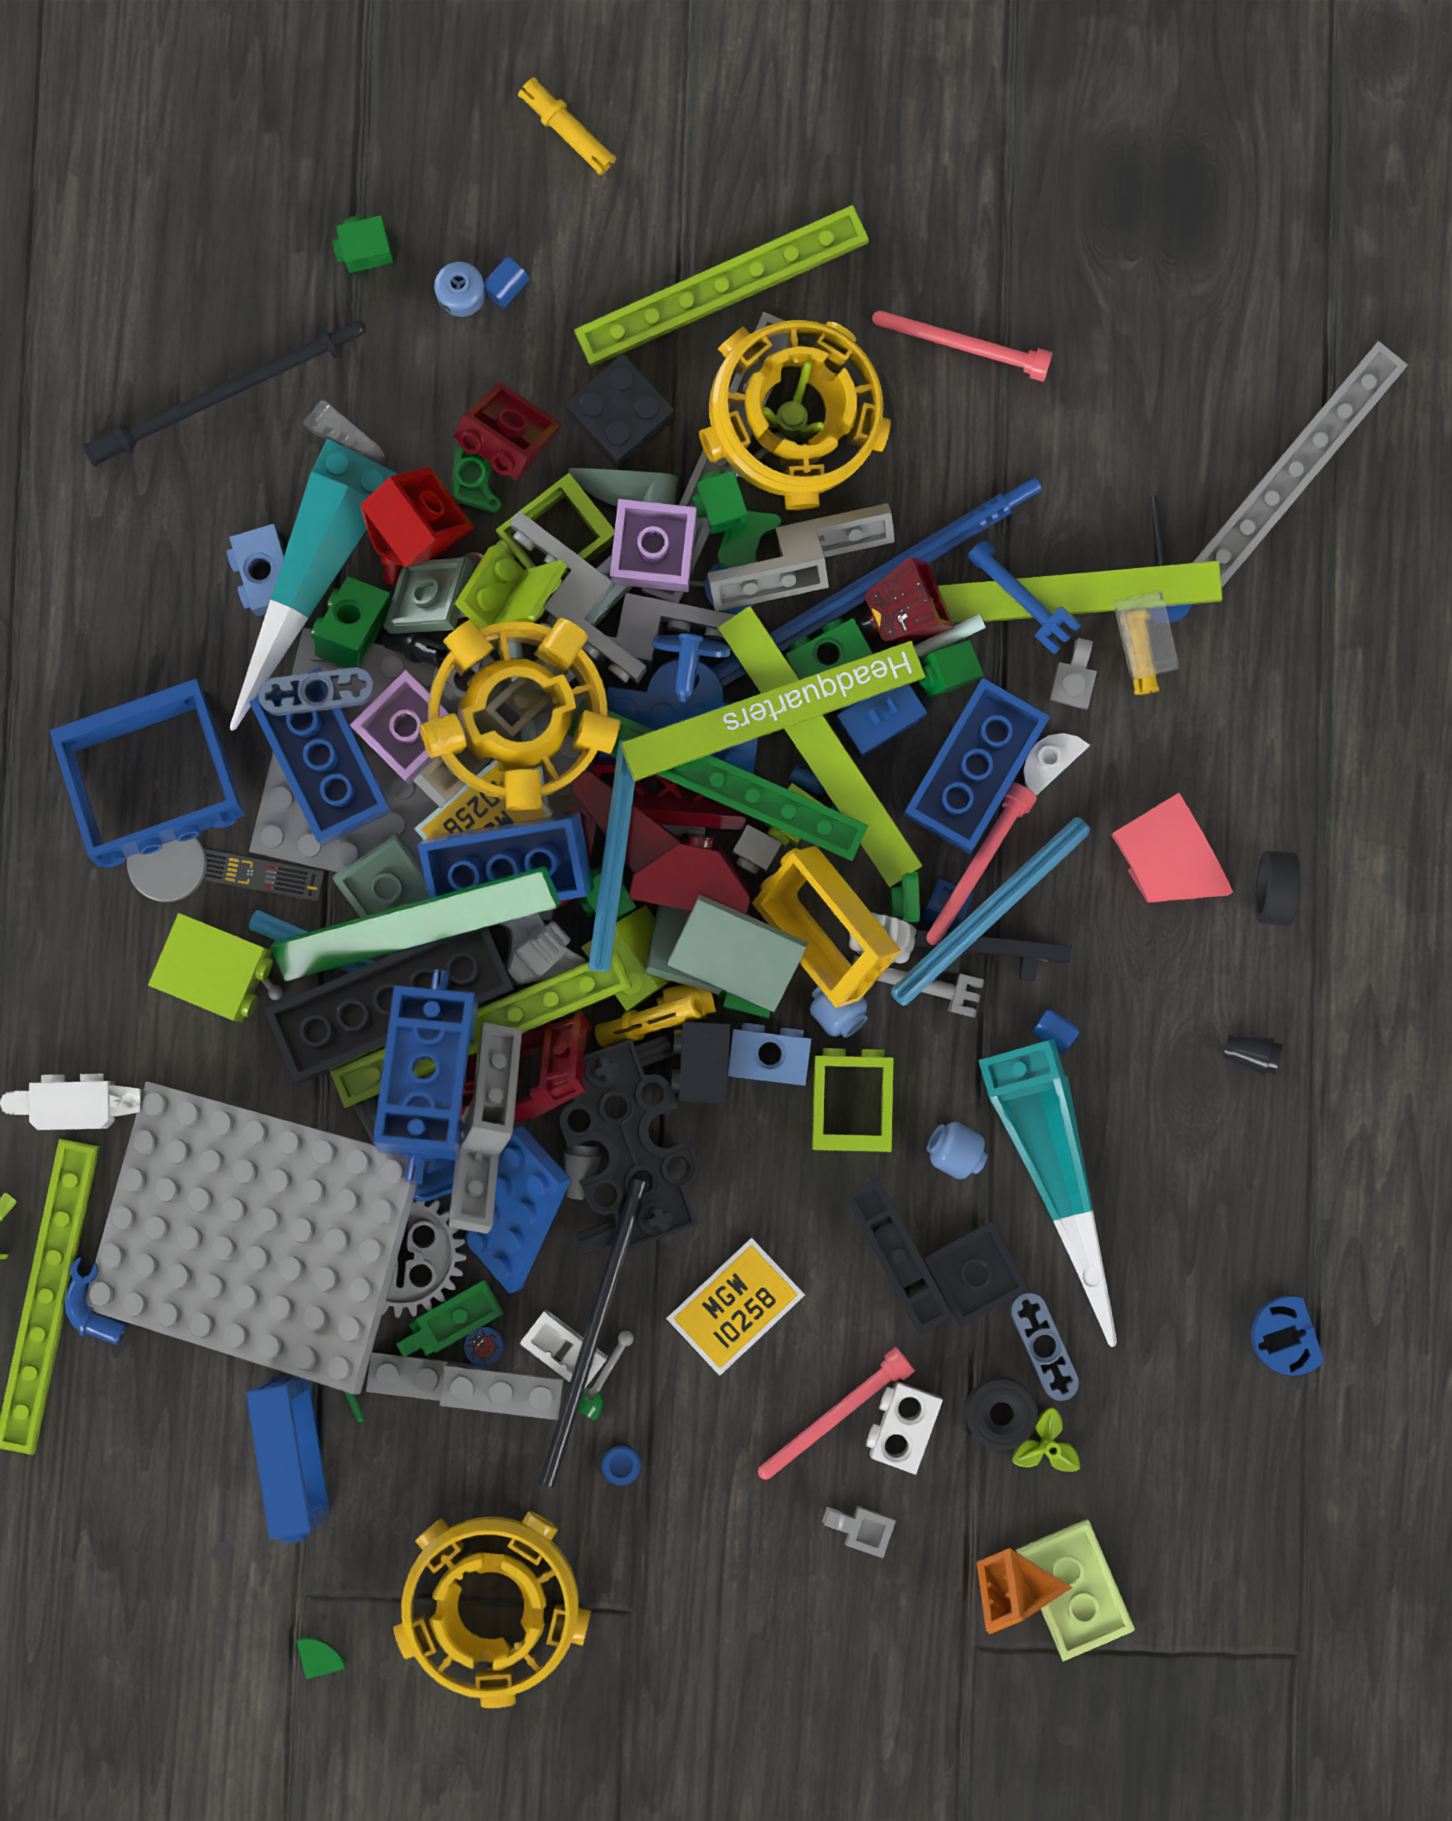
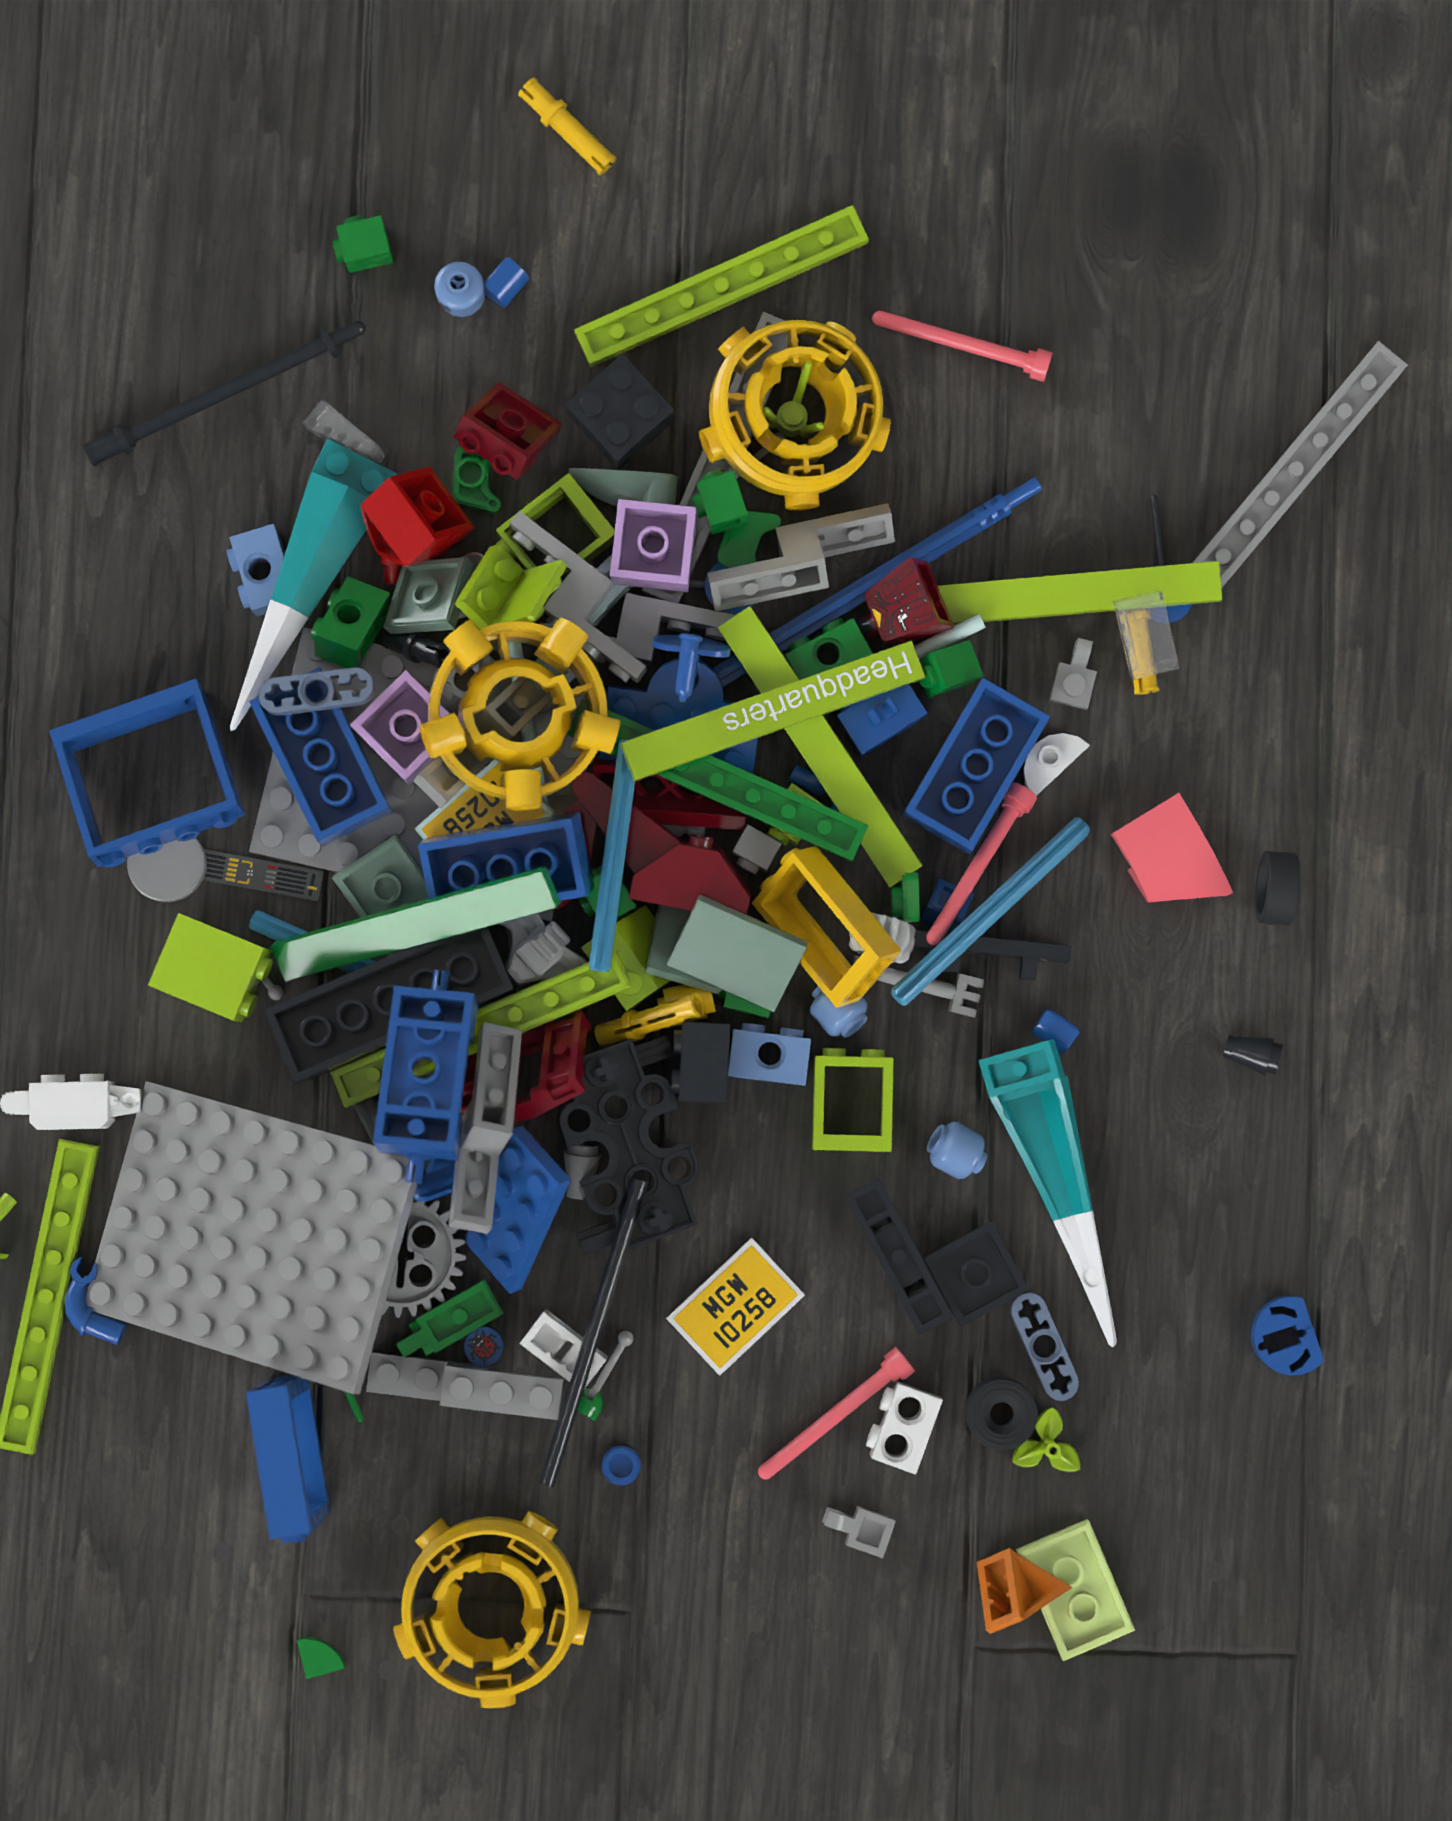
(1051, 623): blue hinge -> none

